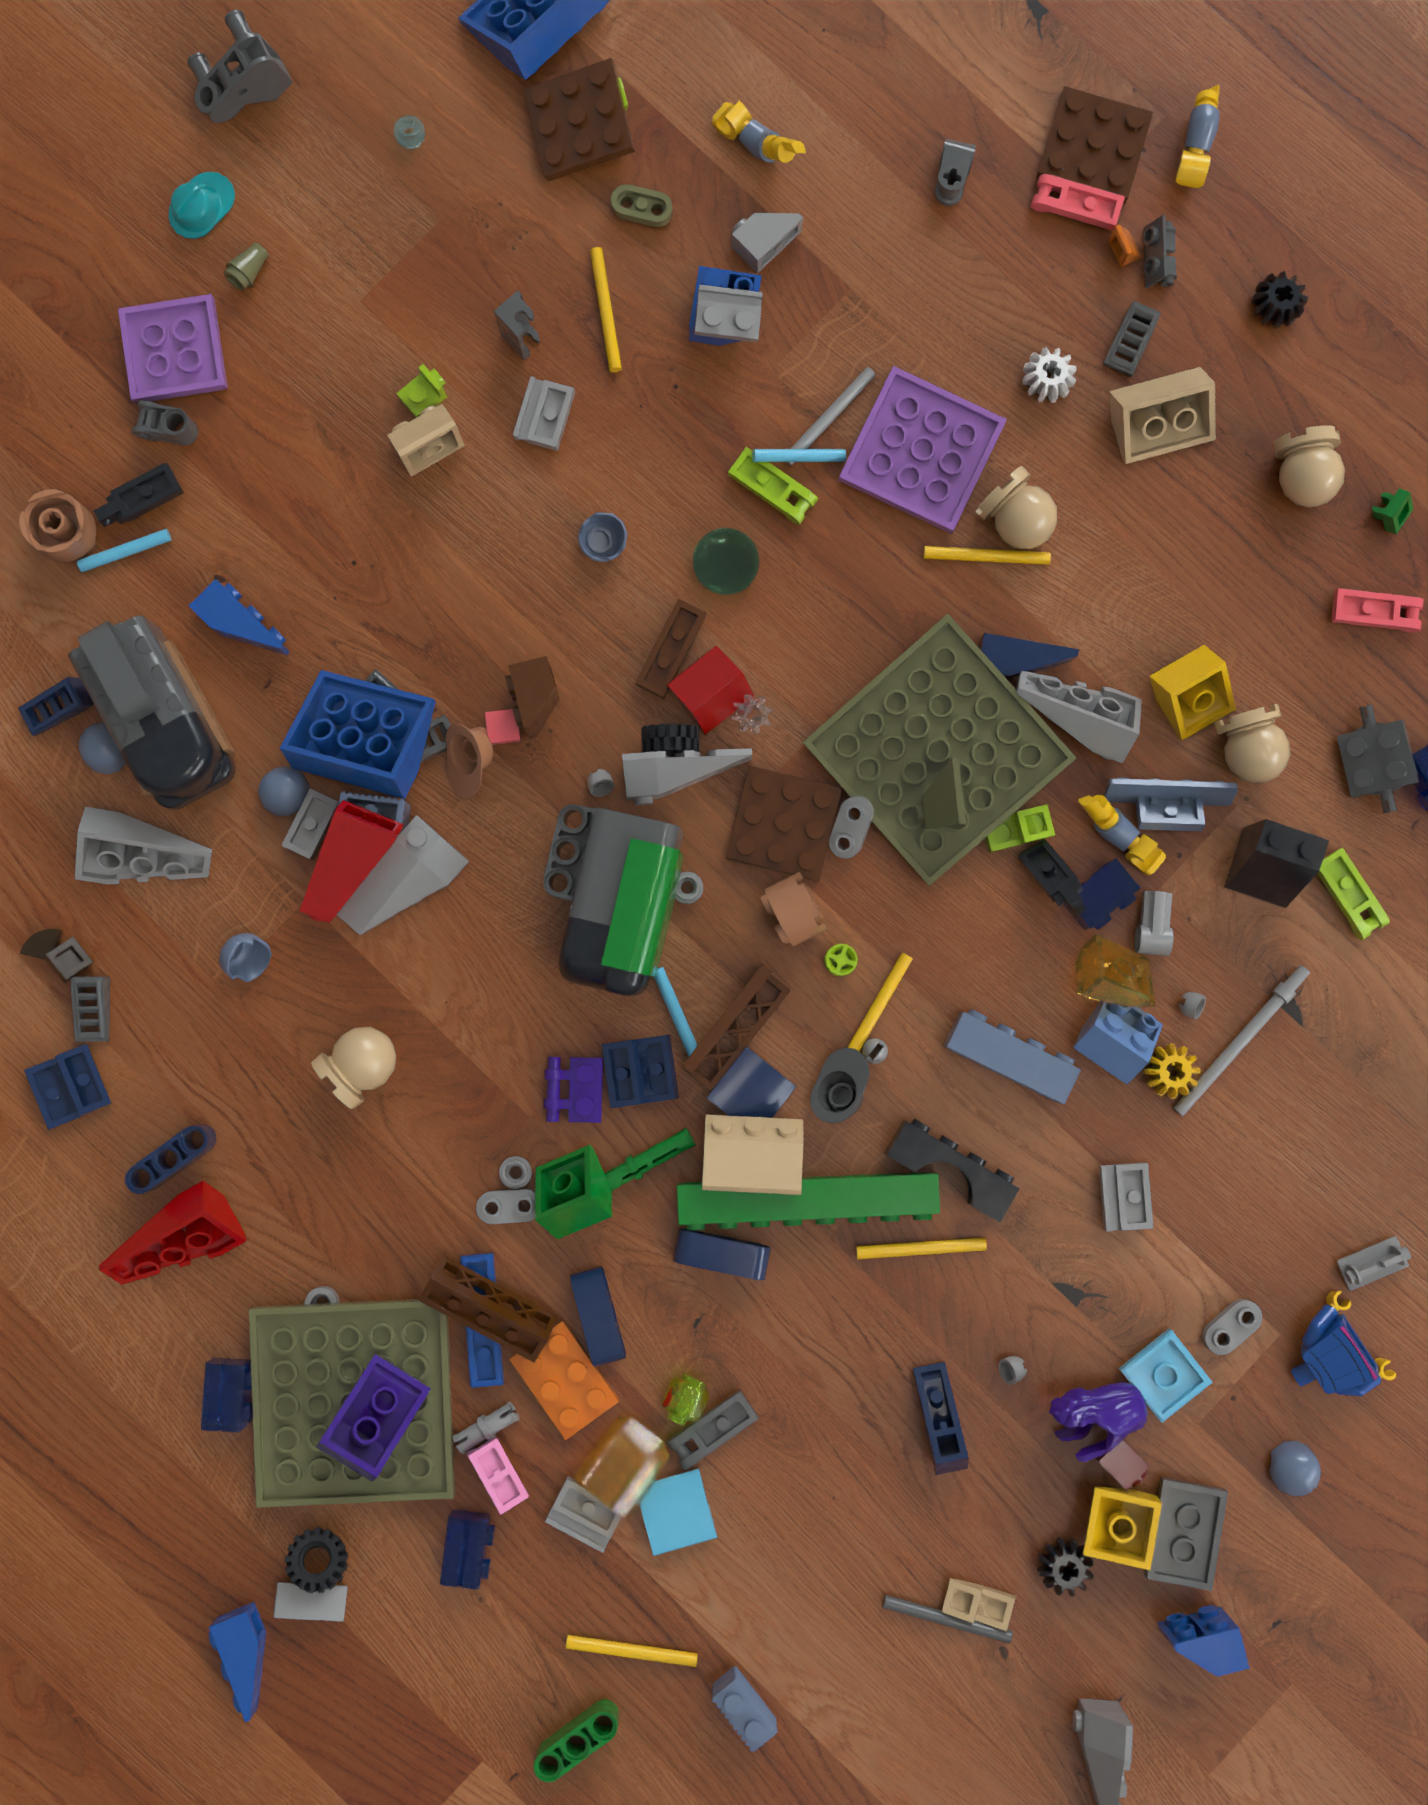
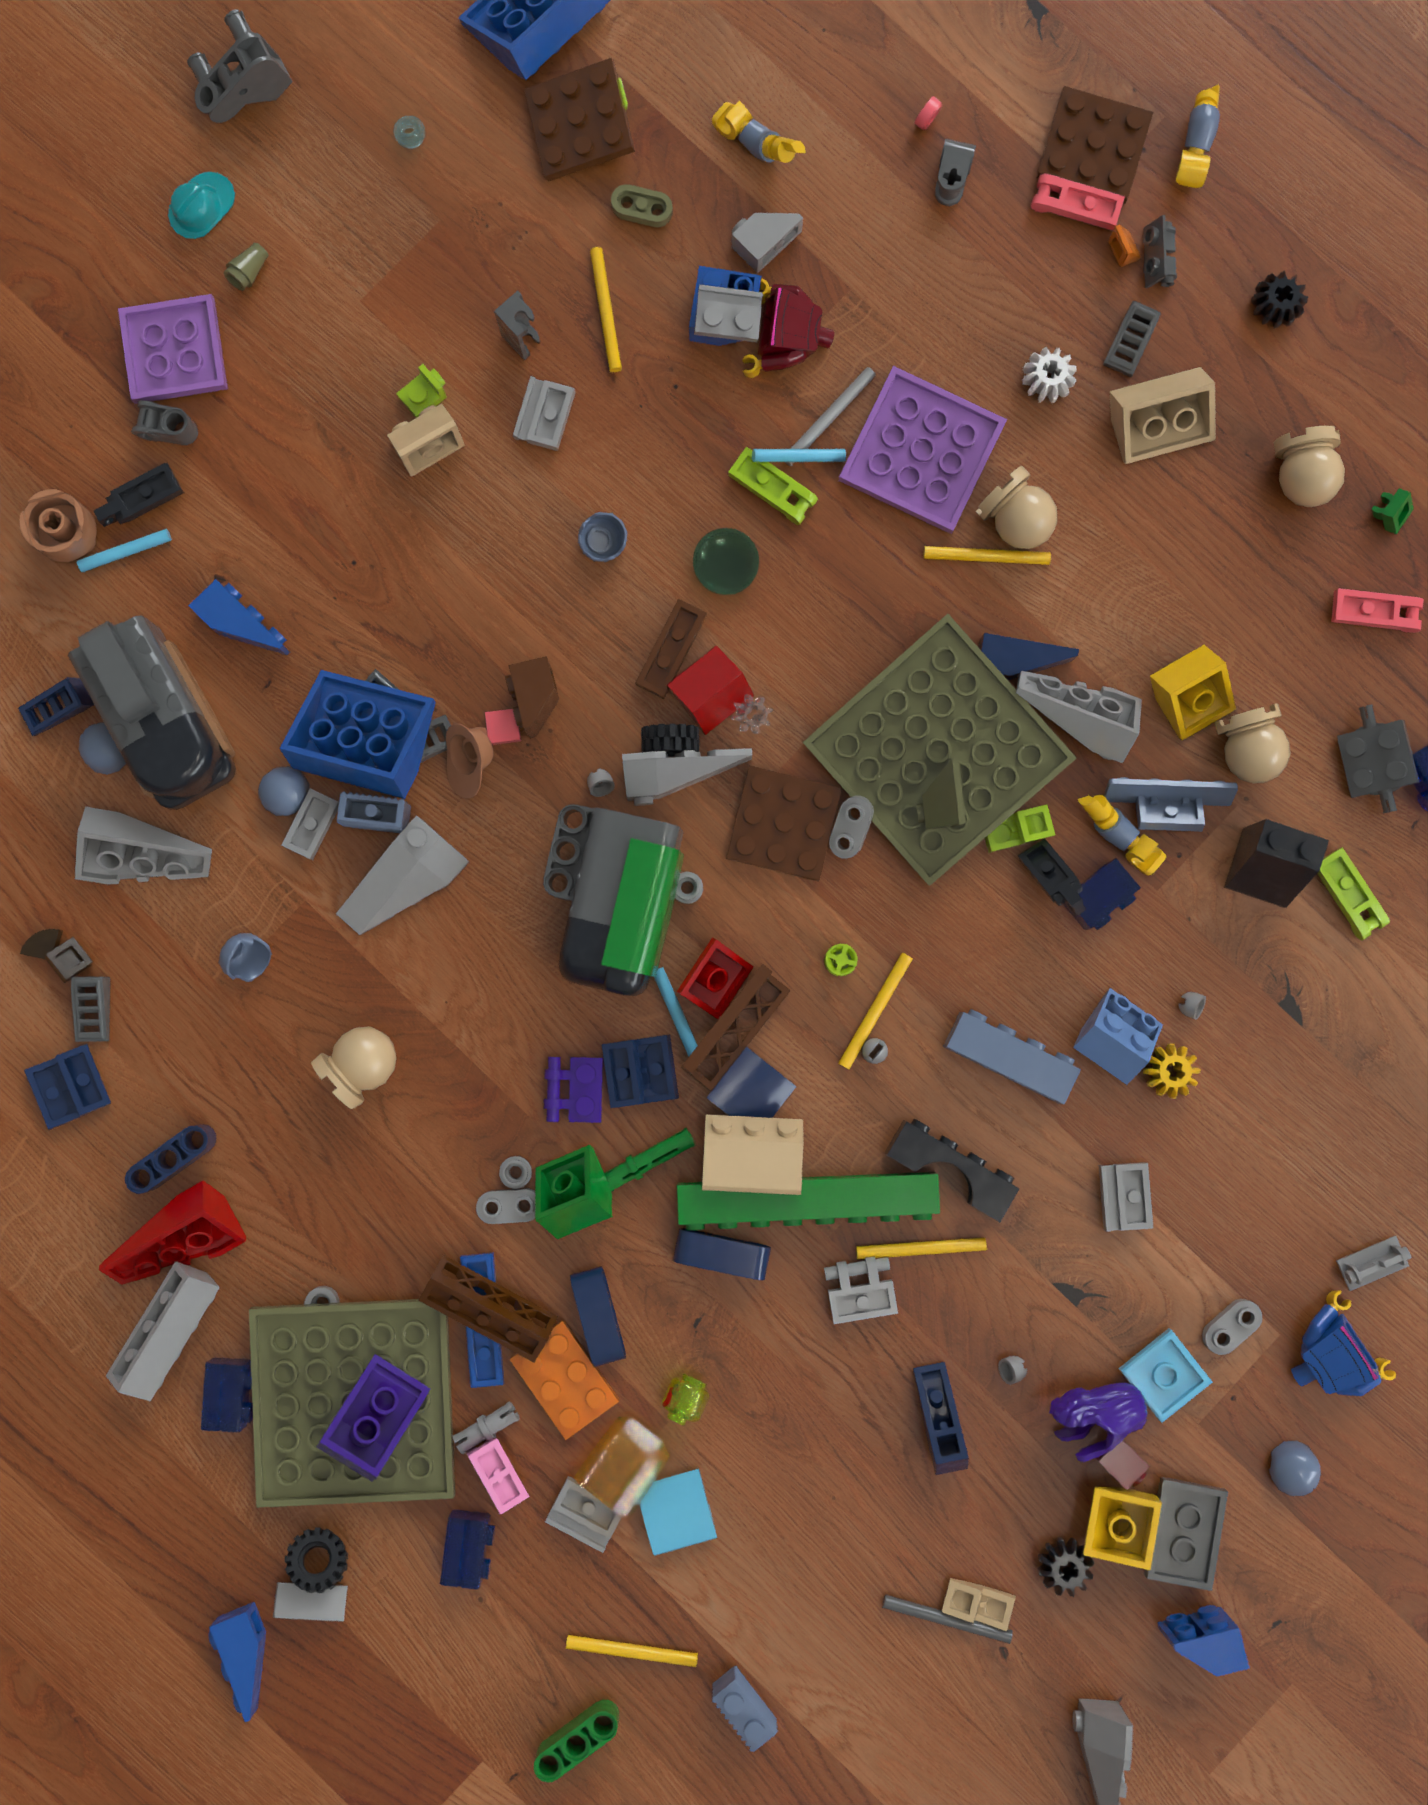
(162, 1331): none -> light grey brick
(348, 855): red slope -> none
(713, 1429): dark grey plate -> none
(715, 978): none -> red slope
(788, 330): none -> dark red torso
(794, 909): nougat brick -> none
(840, 1086): dark grey piece -> none
(861, 1300): none -> light grey plate
(928, 113): none -> coral tile
(1114, 974): clear yellow slope -> none
(1154, 933): light grey piece -> none
(1282, 994): light grey bar -> none

